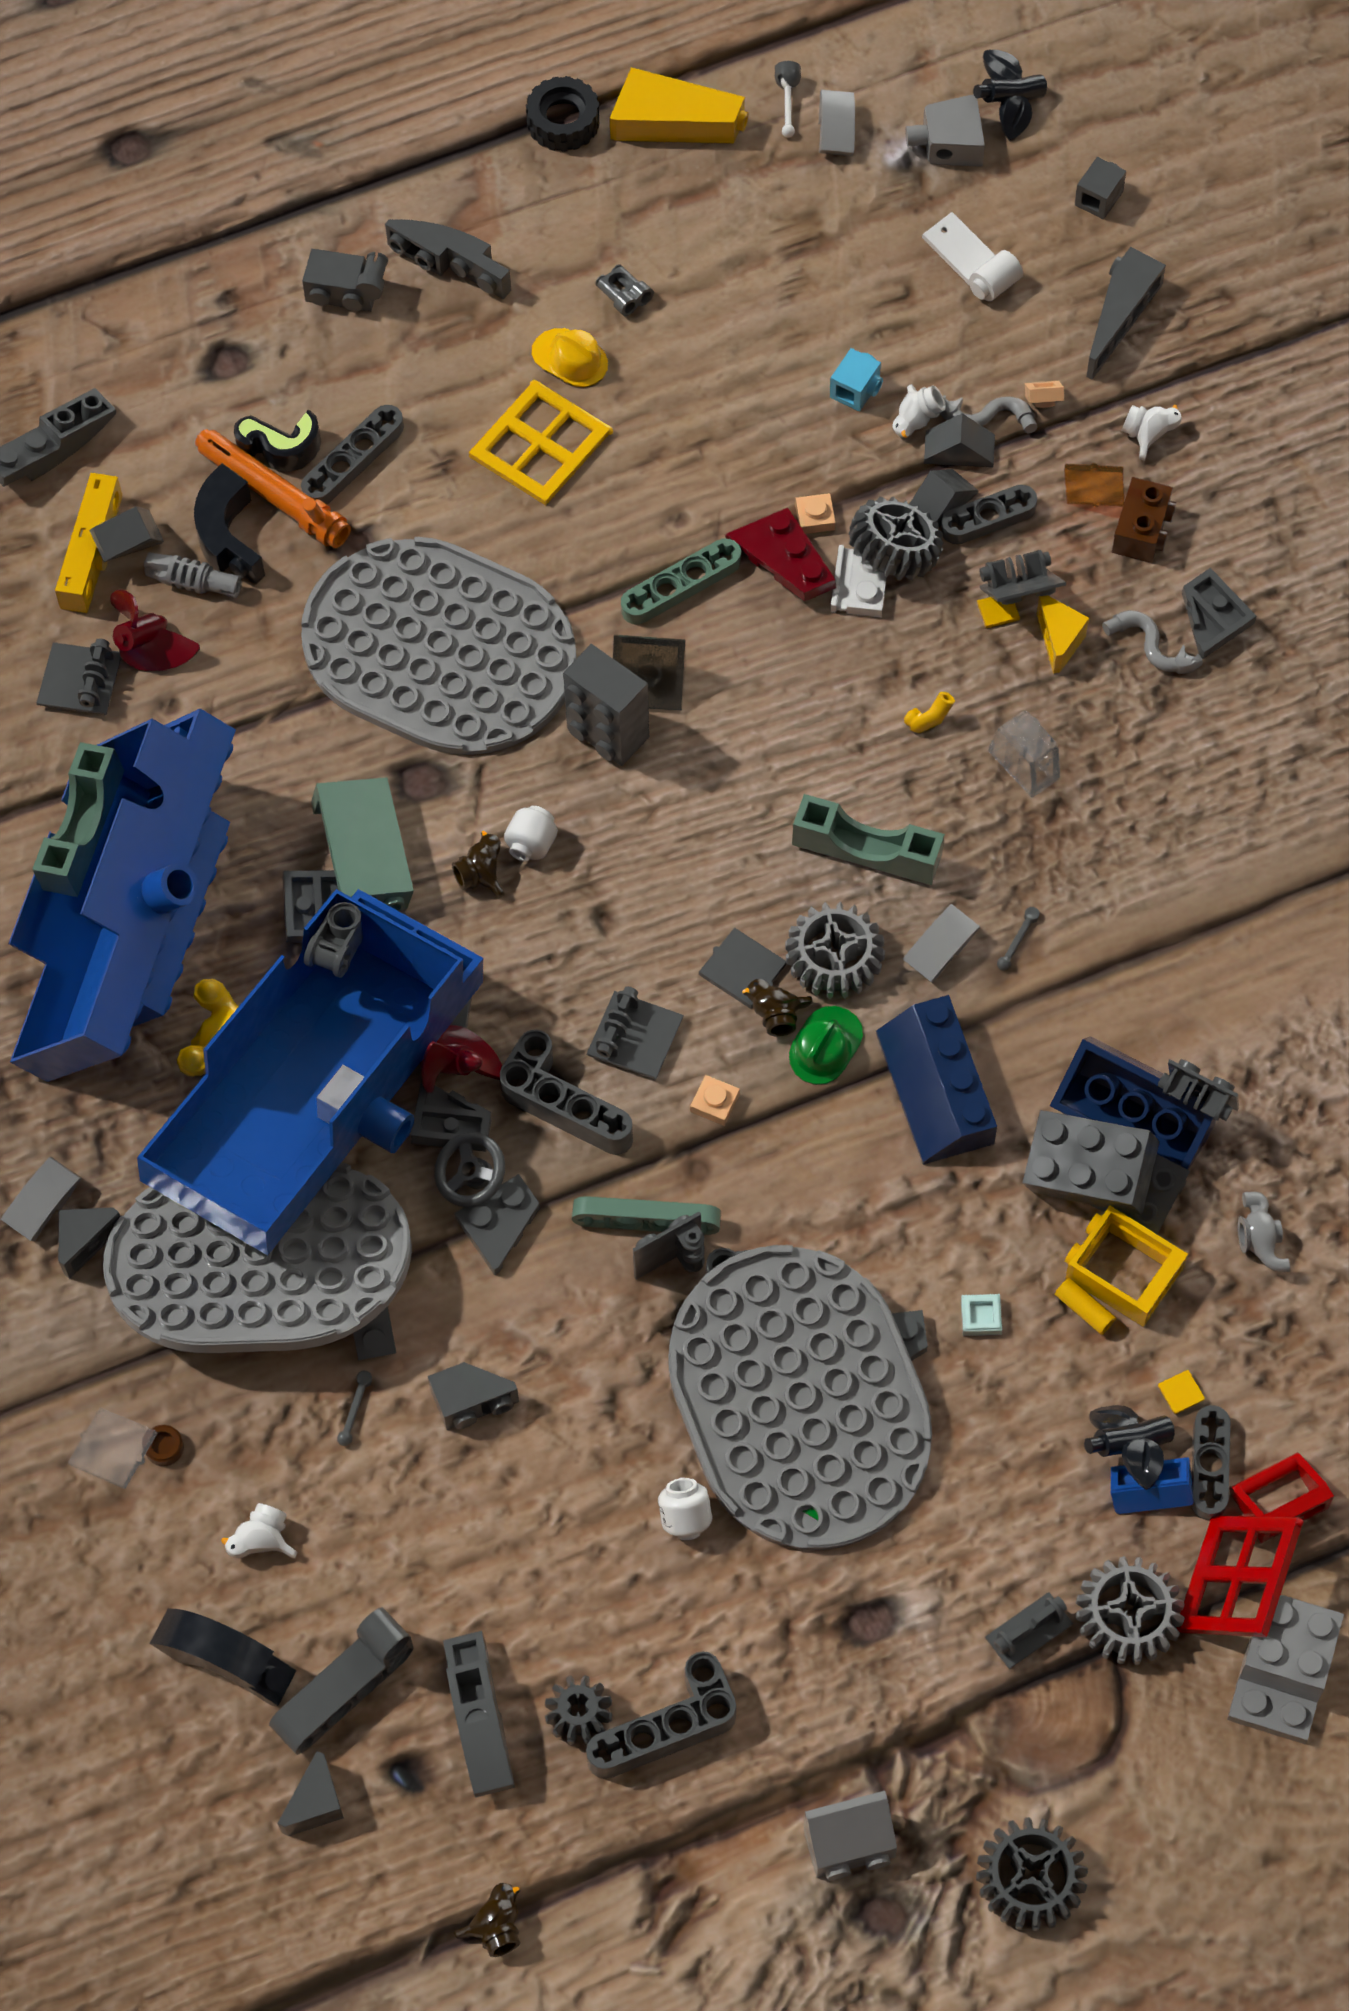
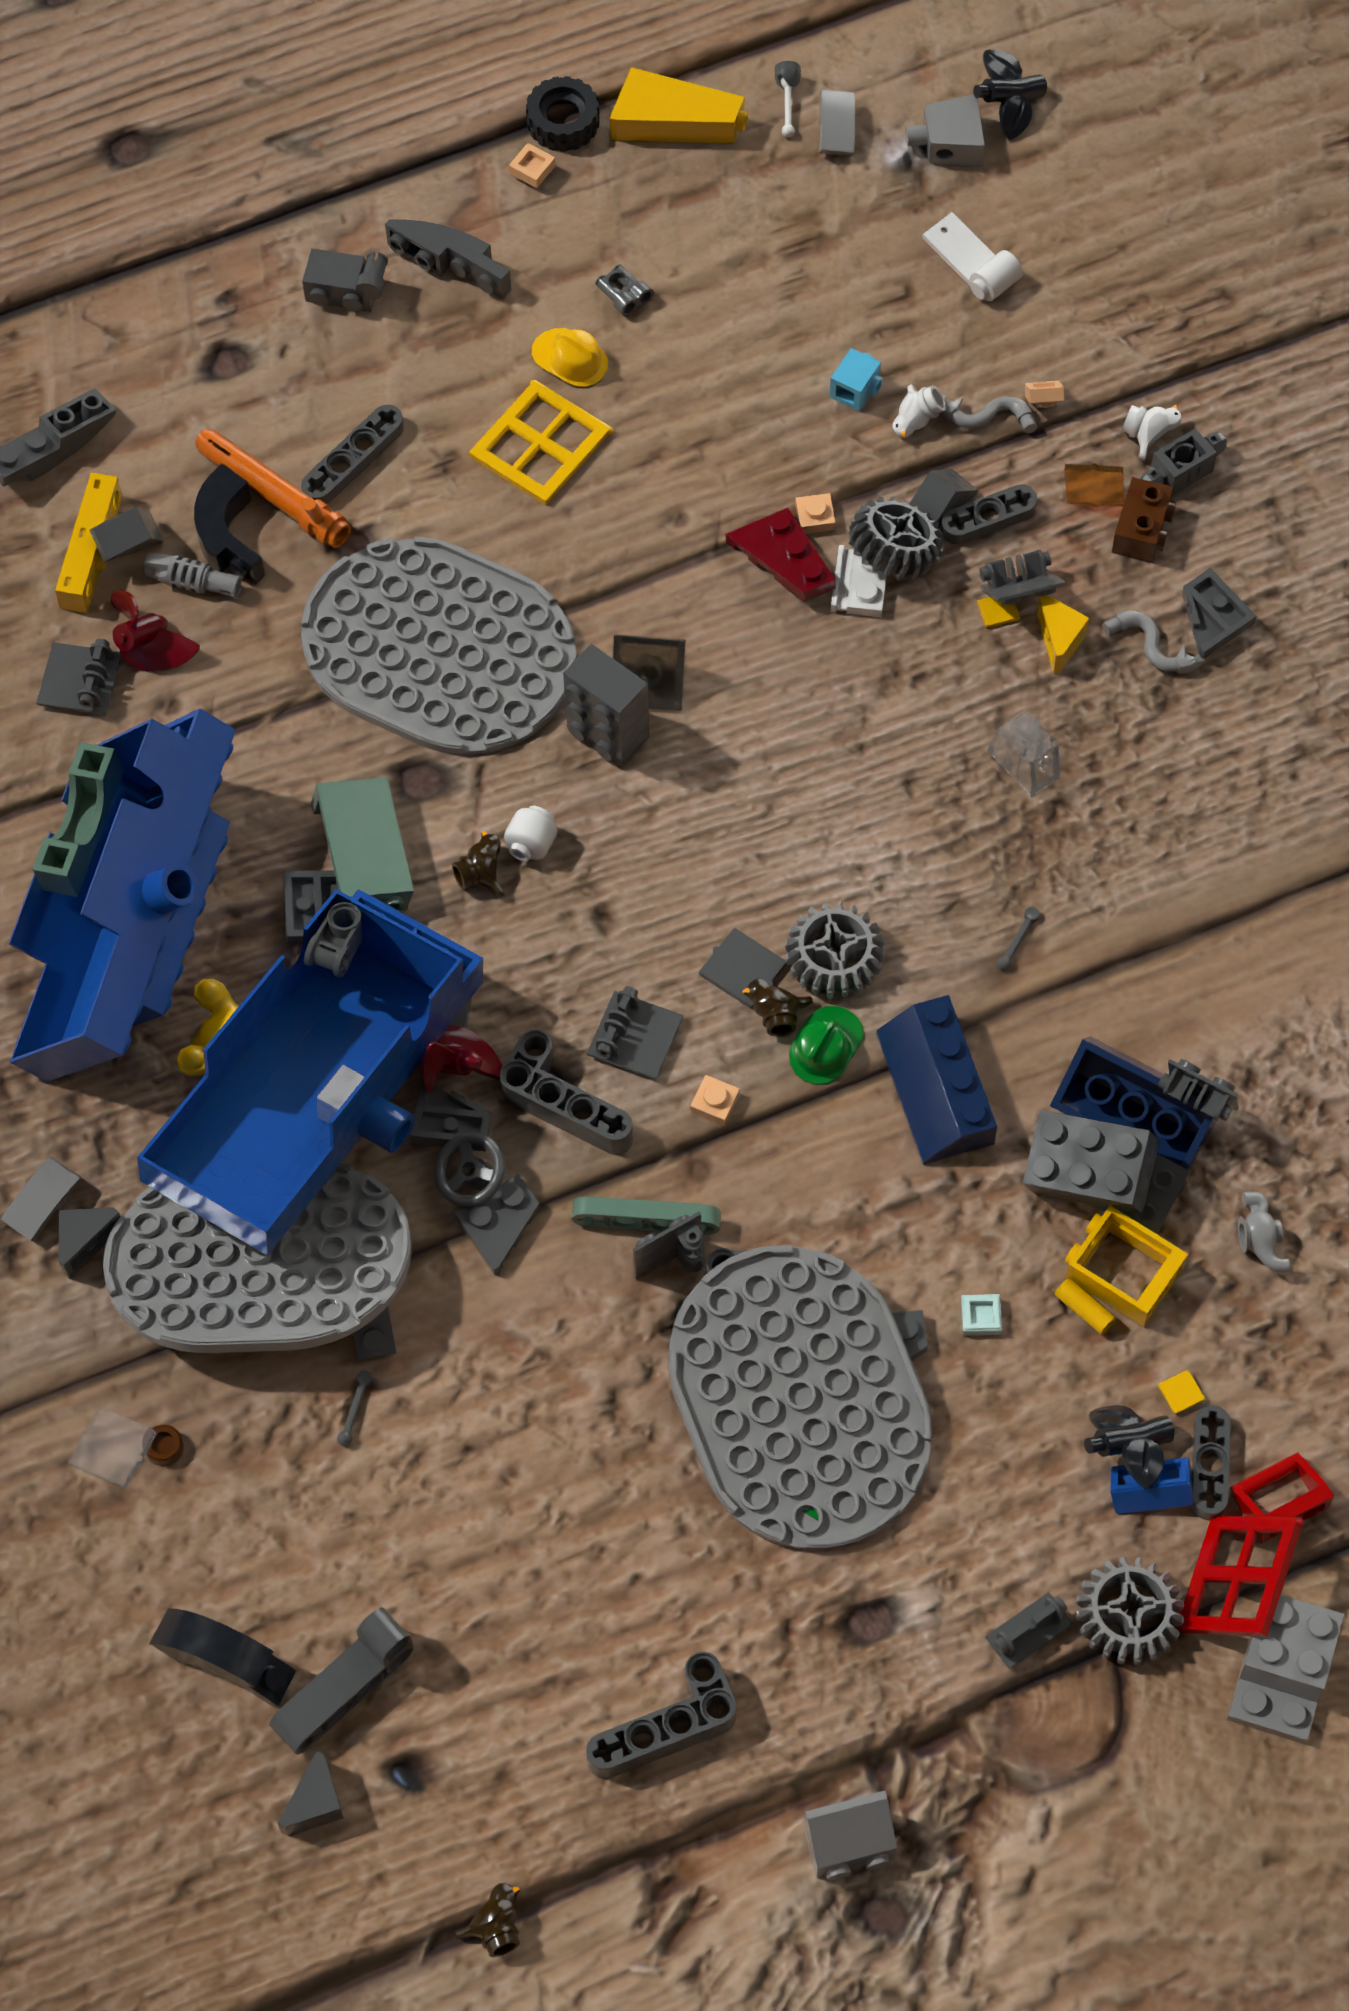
(259, 1534): white animal -> none
(279, 448): black animal -> none
(470, 1393): dark grey slope -> none
(478, 1714): dark grey slope -> none
(532, 165): none -> light nougat plate
(578, 1725): dark grey gear -> none
(677, 577): sand green beam -> none
(685, 1508): white head -> none
(902, 852): sand green arch -> none
(931, 718): yellow arm -> none
(941, 942): light grey slope -> none
(959, 443): dark grey slope -> none
(1043, 1888): dark grey gear -> none
(1100, 187): dark grey brick -> none
(1131, 288): dark grey slope -> none
(1187, 447): none -> dark grey piece

